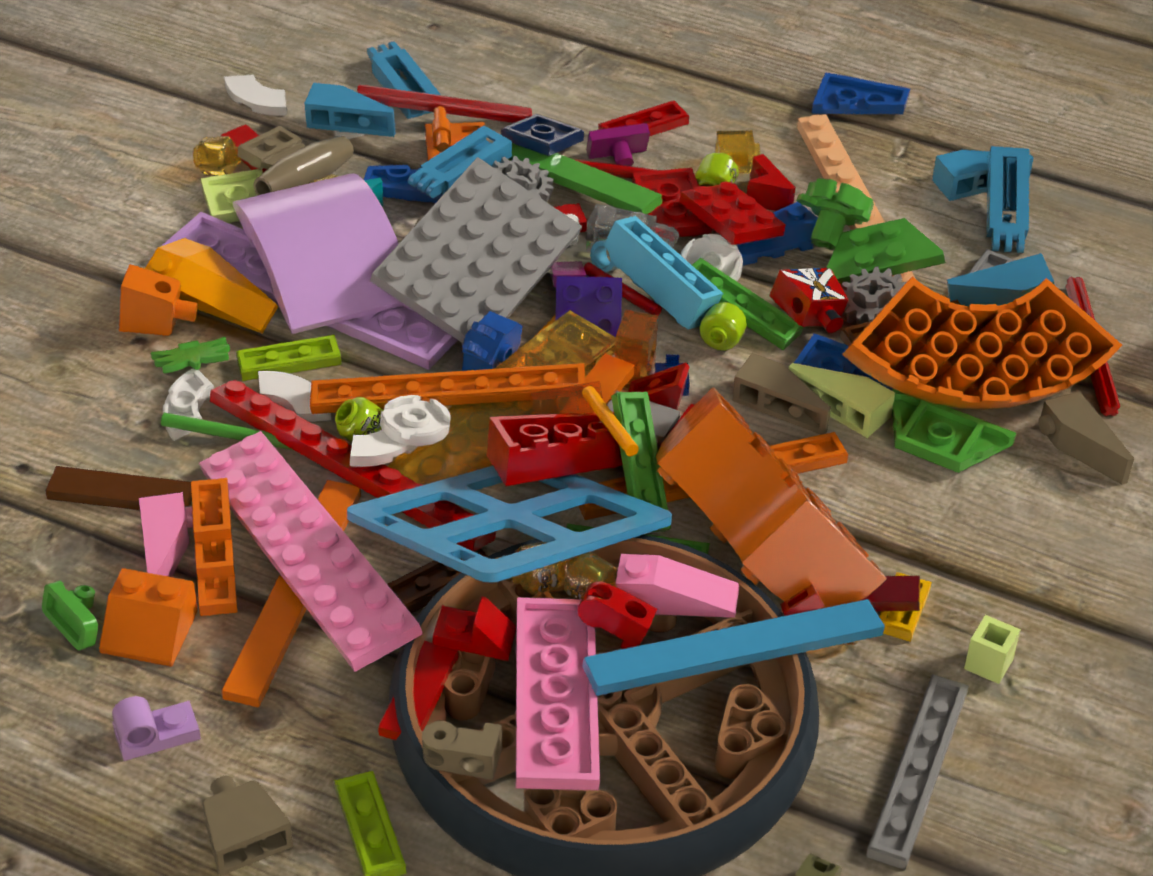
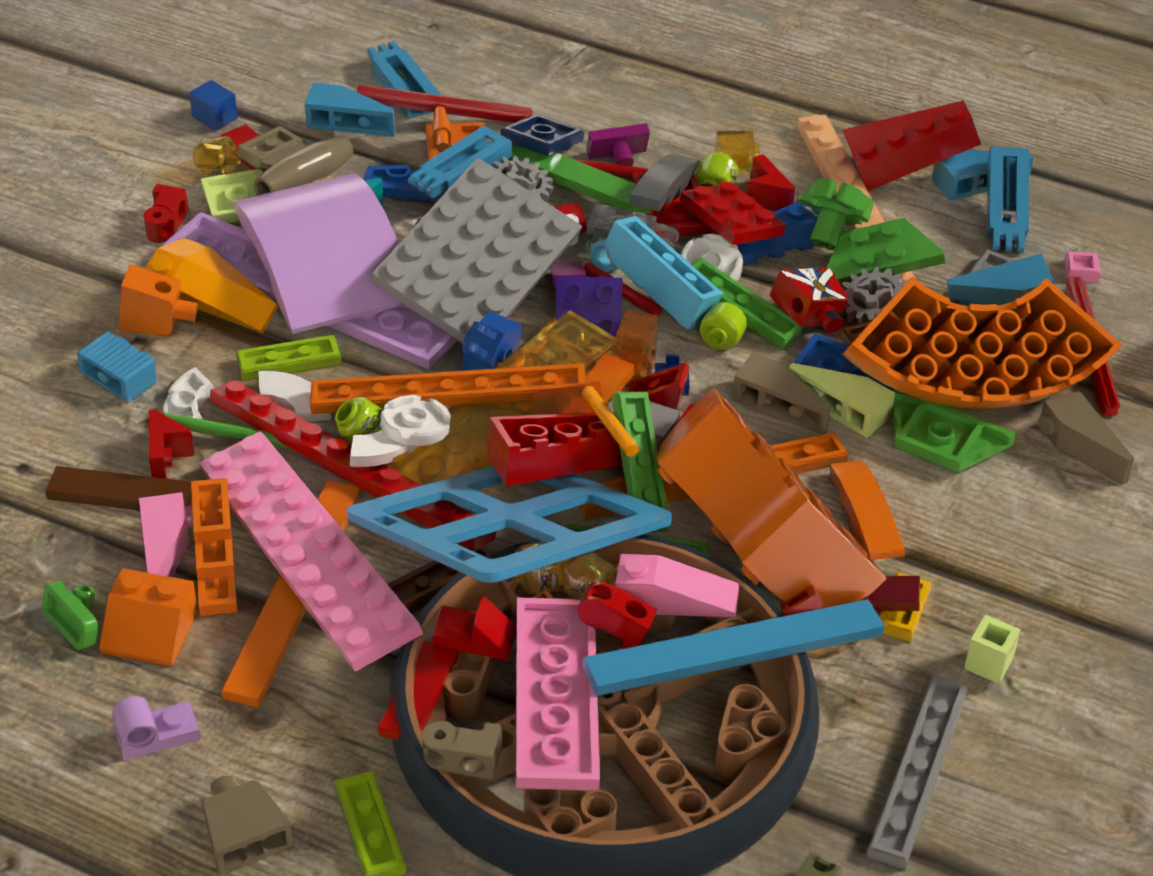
(117, 366): none -> dark azure brick
(166, 214): none -> red leg
(167, 441): none -> red slope
(192, 355): bright green piece -> none
(213, 105): none -> blue brick
(260, 99): white tile -> none
(658, 118): red tile -> none
(664, 181): none -> dark grey slope
(858, 96): blue wing -> none
(867, 510): none -> orange slope
(910, 142): none -> red wedge
(1082, 265): none -> bright pink tile

